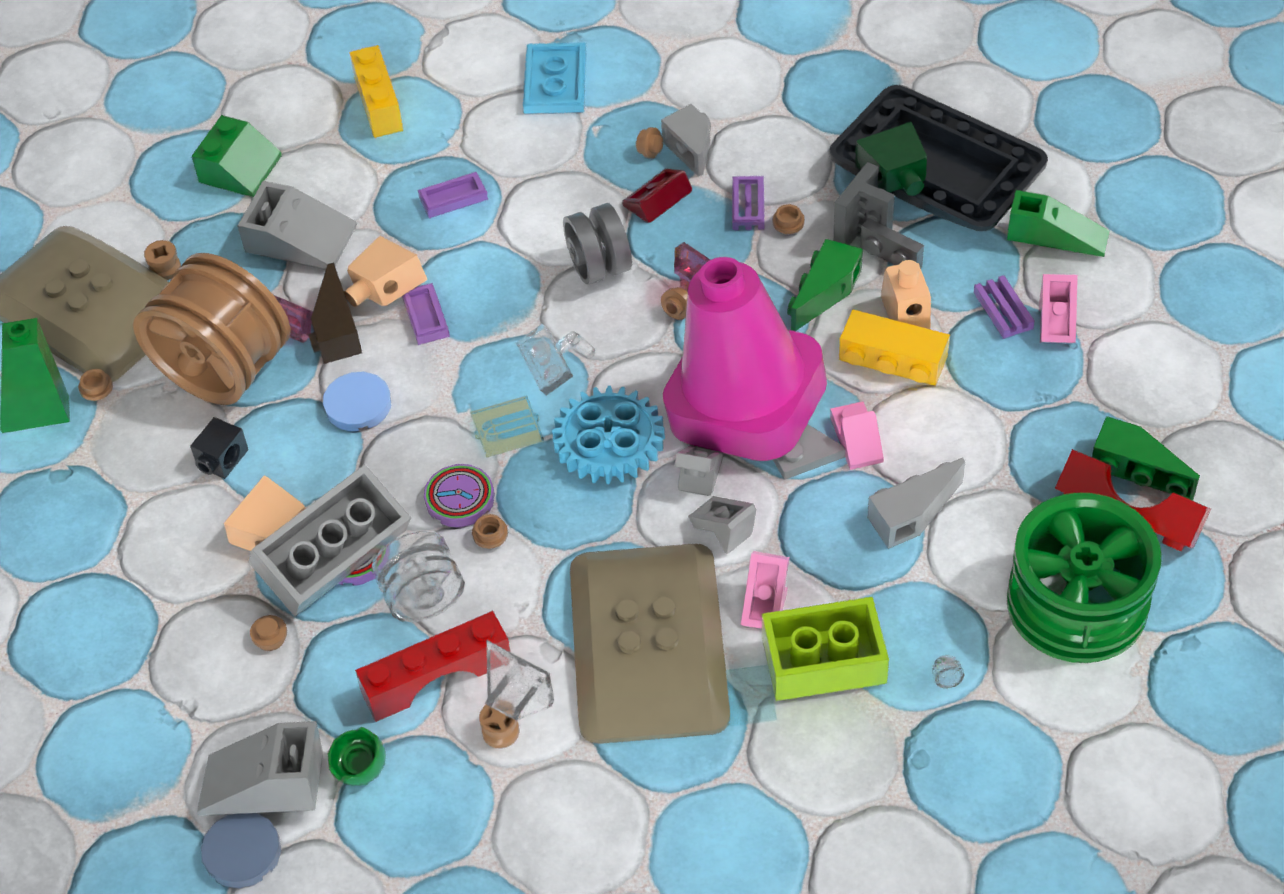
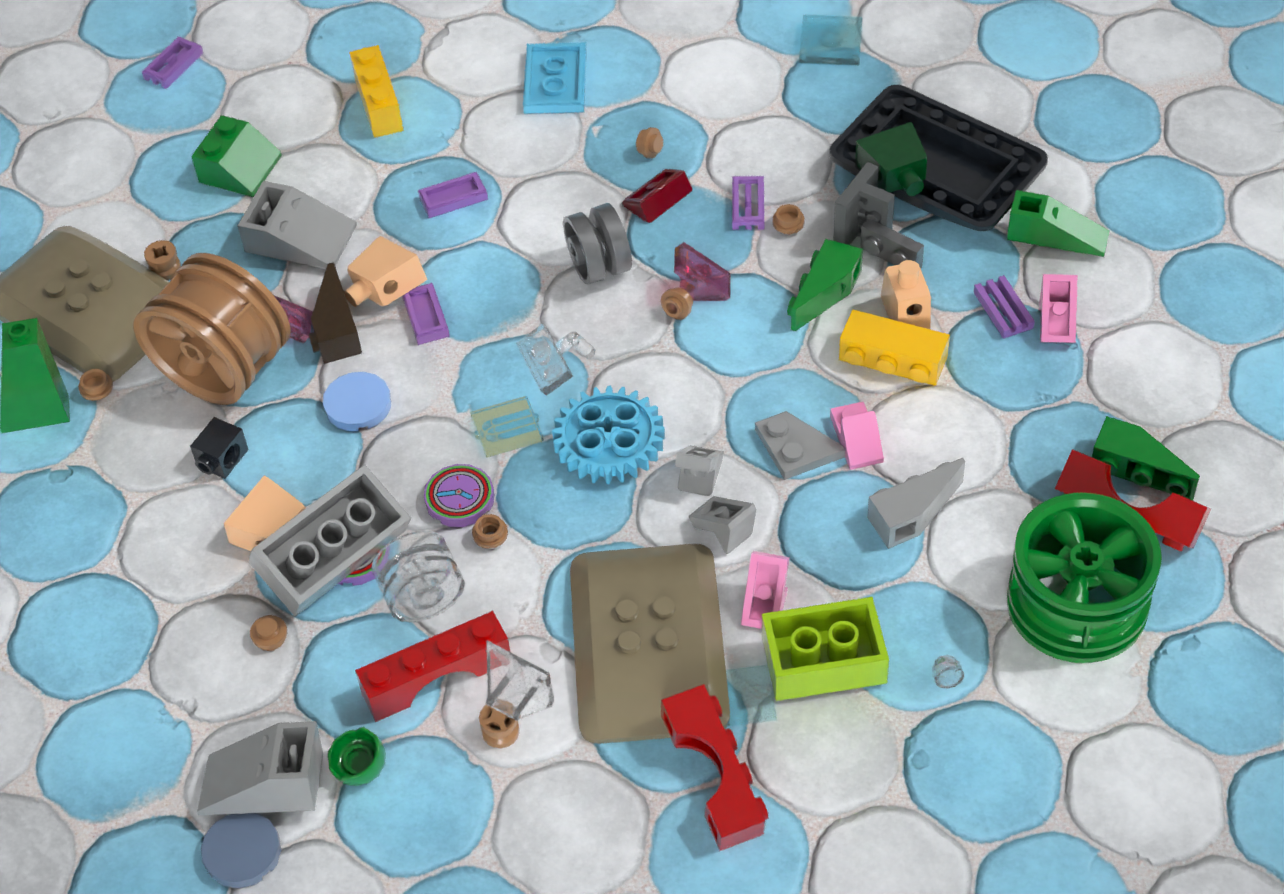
(172, 65): none -> medium lavender tile
(688, 137): light grey slope -> none
(695, 724): none -> red arch
(742, 373): dark pink cone -> none
(831, 40): none -> clear light blue tile

